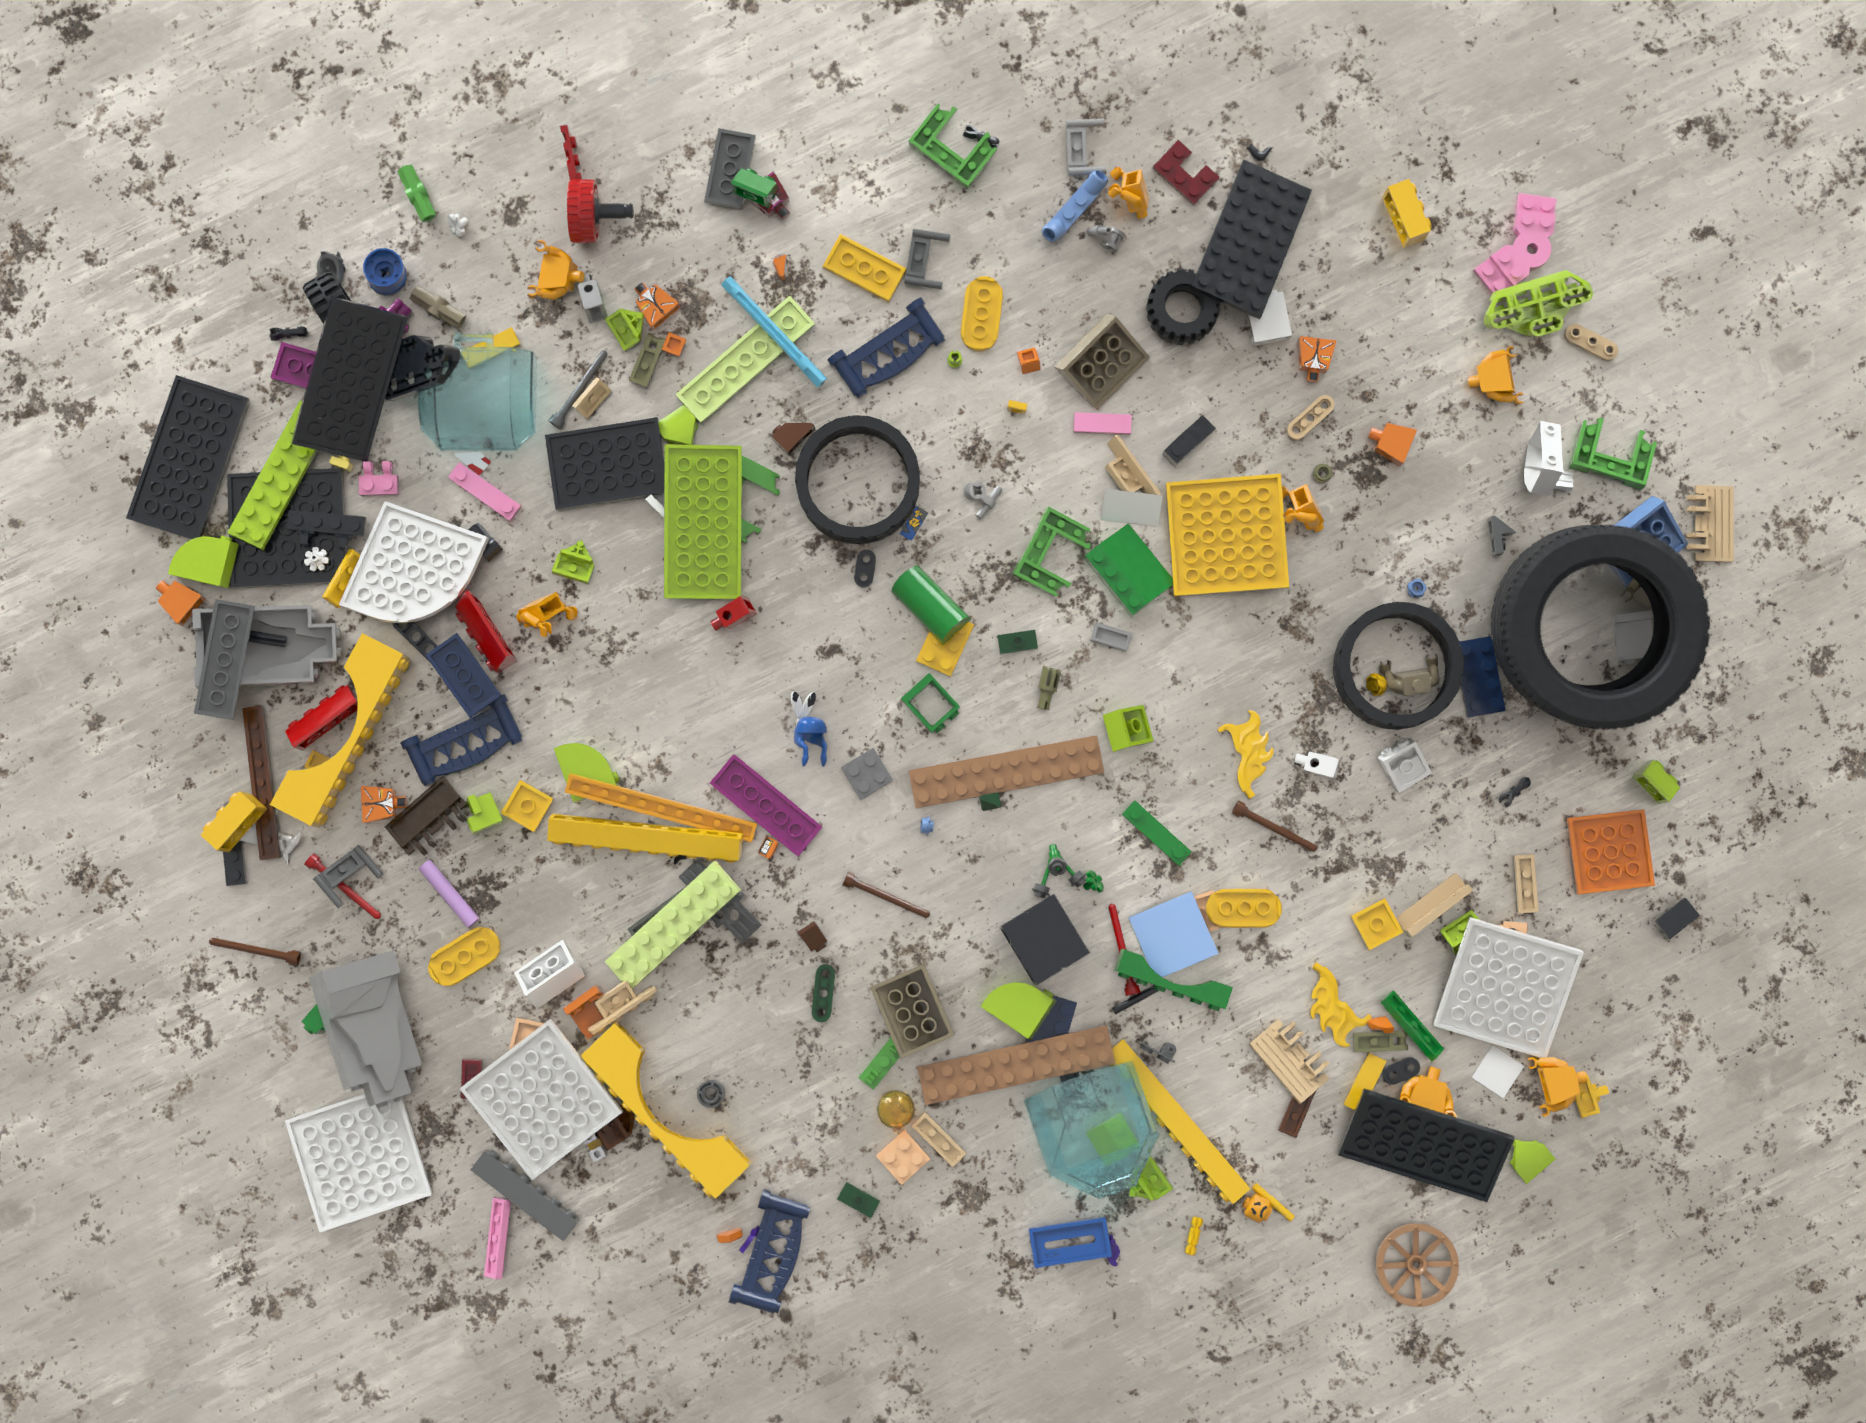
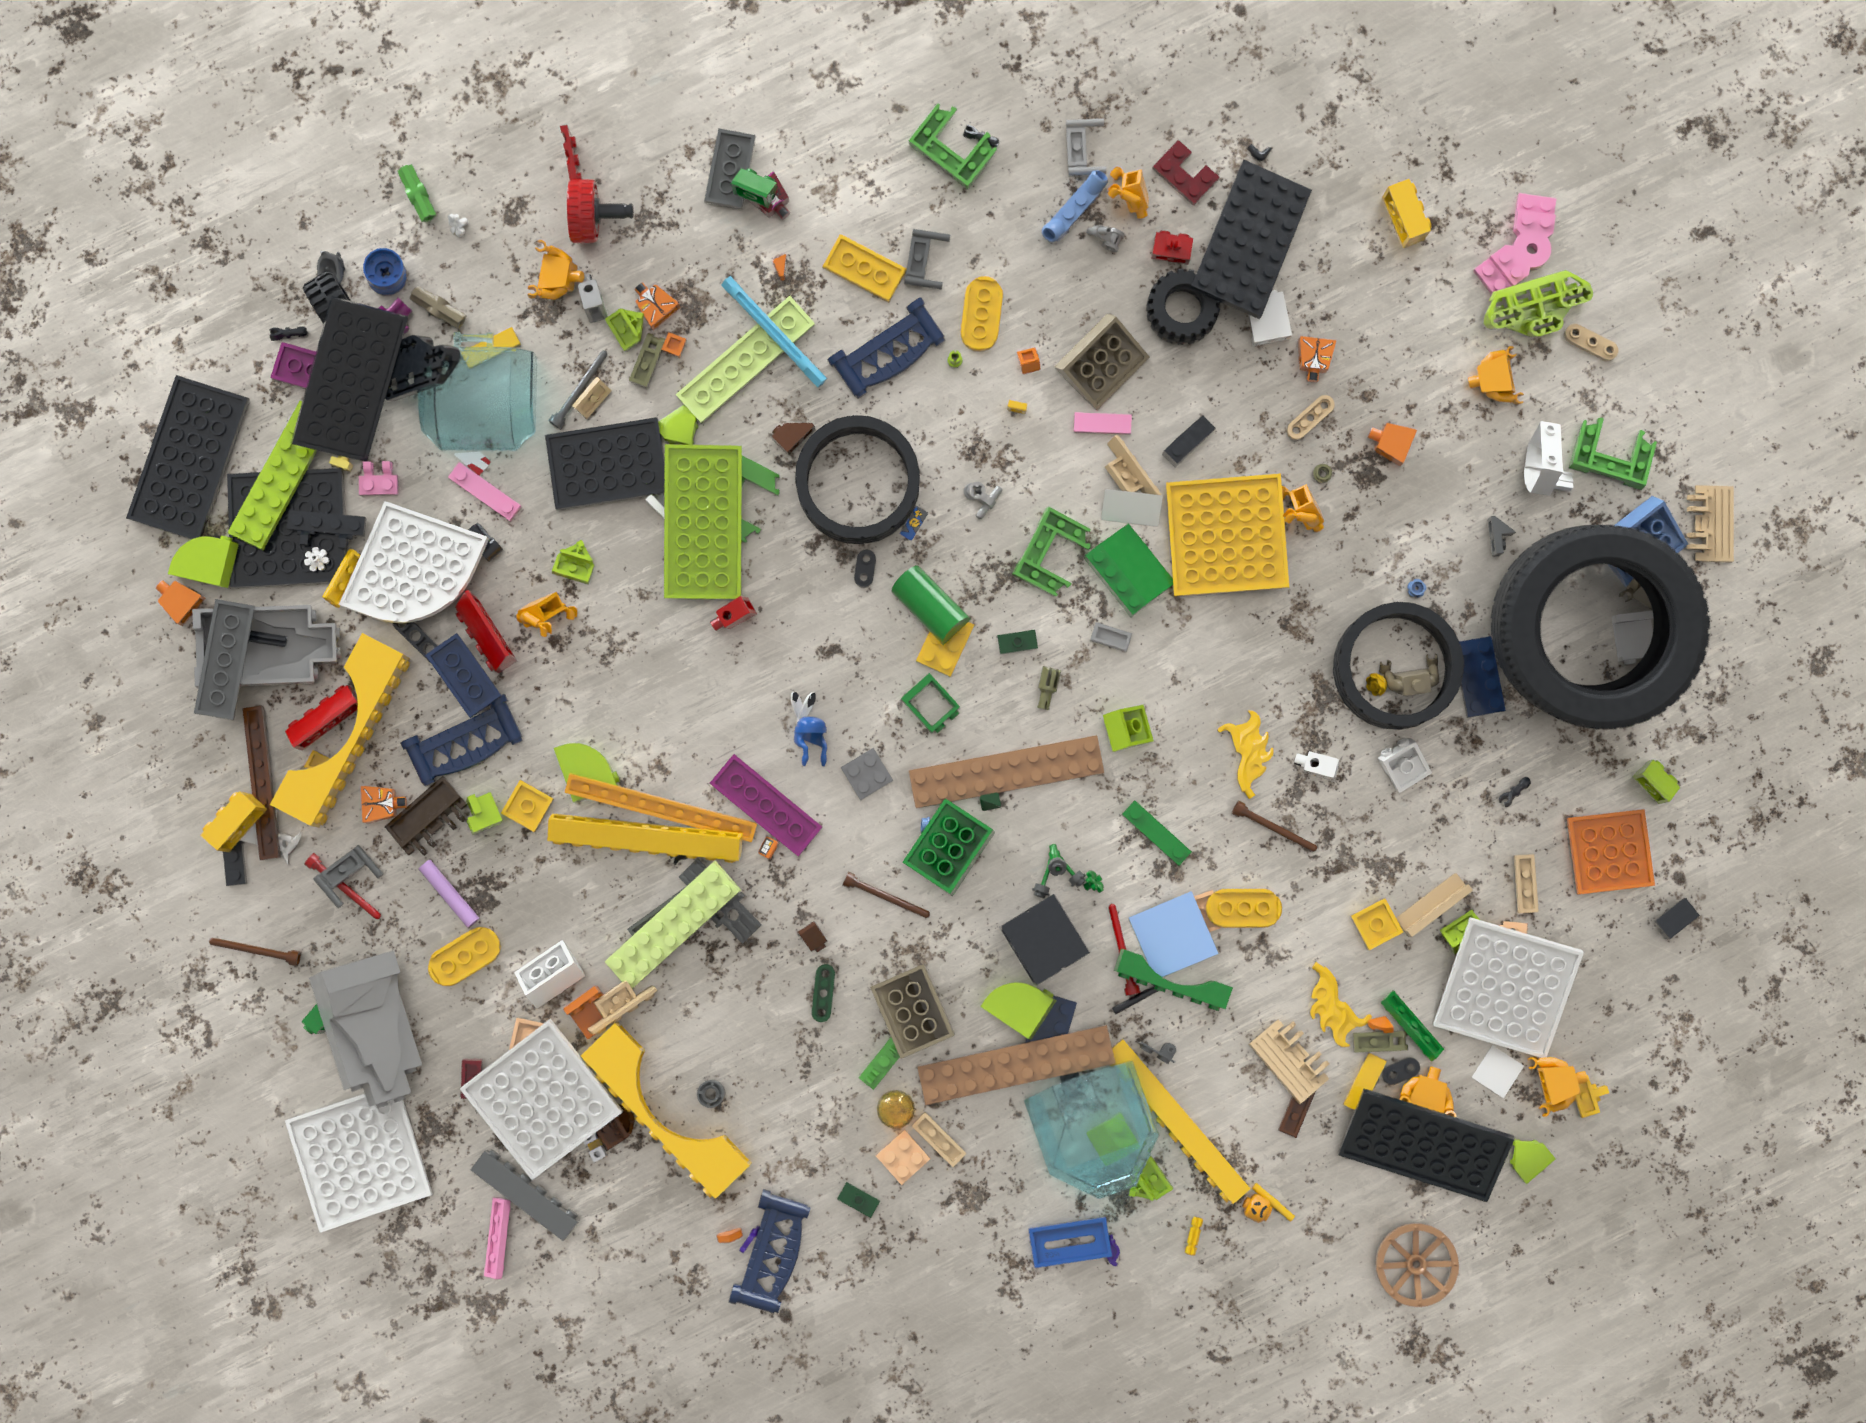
(948, 847): none -> green slope
(1172, 247): none -> red brick

